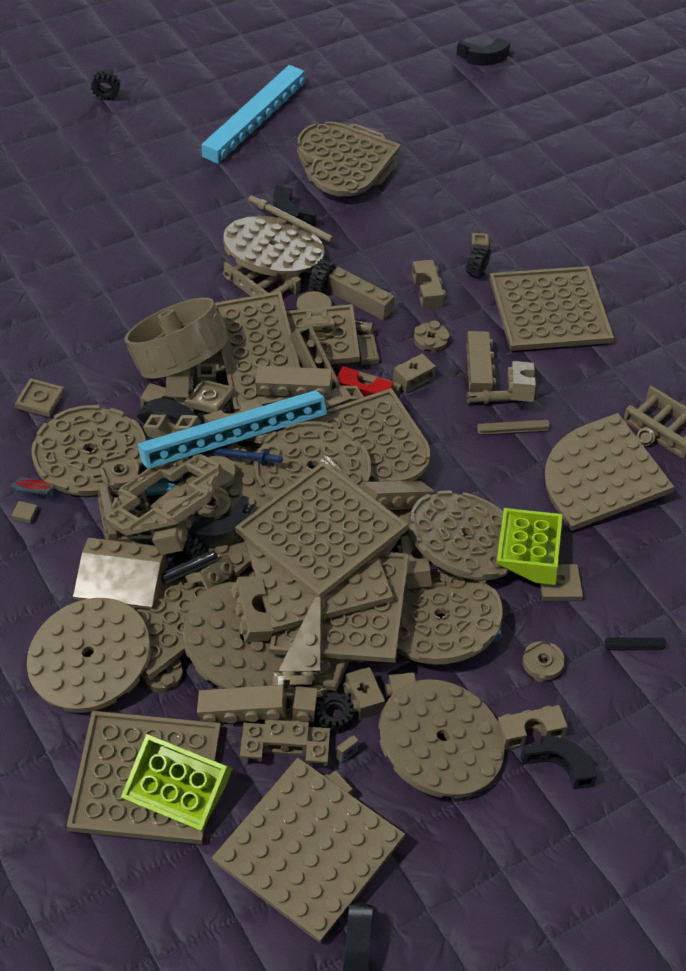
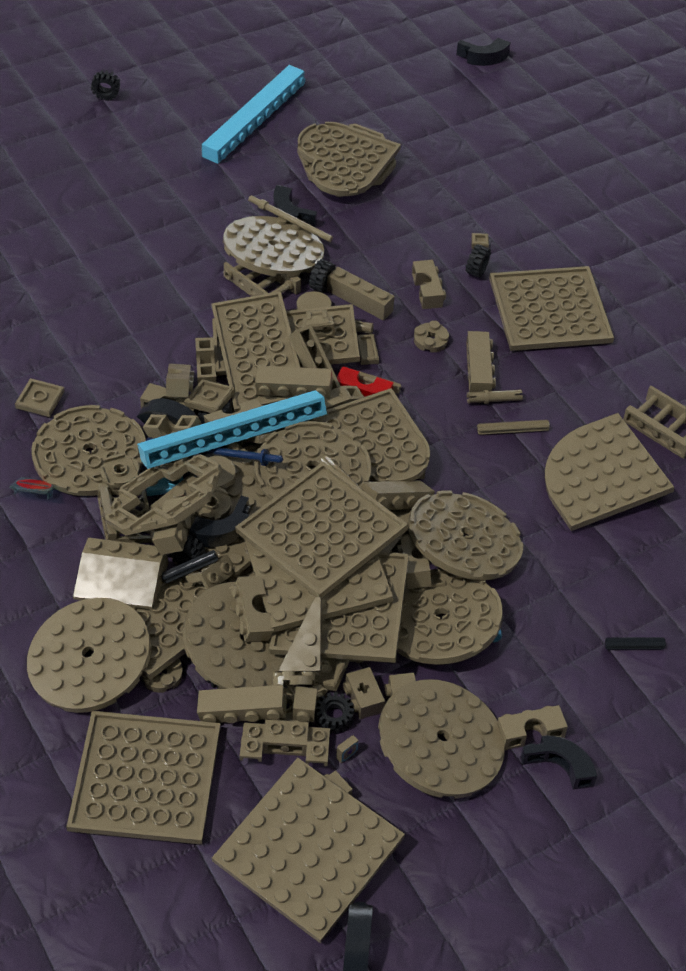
(24, 512): dark tan tile -> none
(176, 782): lime slope -> none
(177, 338): dark tan wheel -> none
(414, 373): dark tan brick -> none
(521, 381): dark tan arch -> none
(530, 544): lime slope -> none
(539, 670): dark tan plate -> none
(566, 587): dark tan plate -> none
(646, 436): dark tan plate -> none

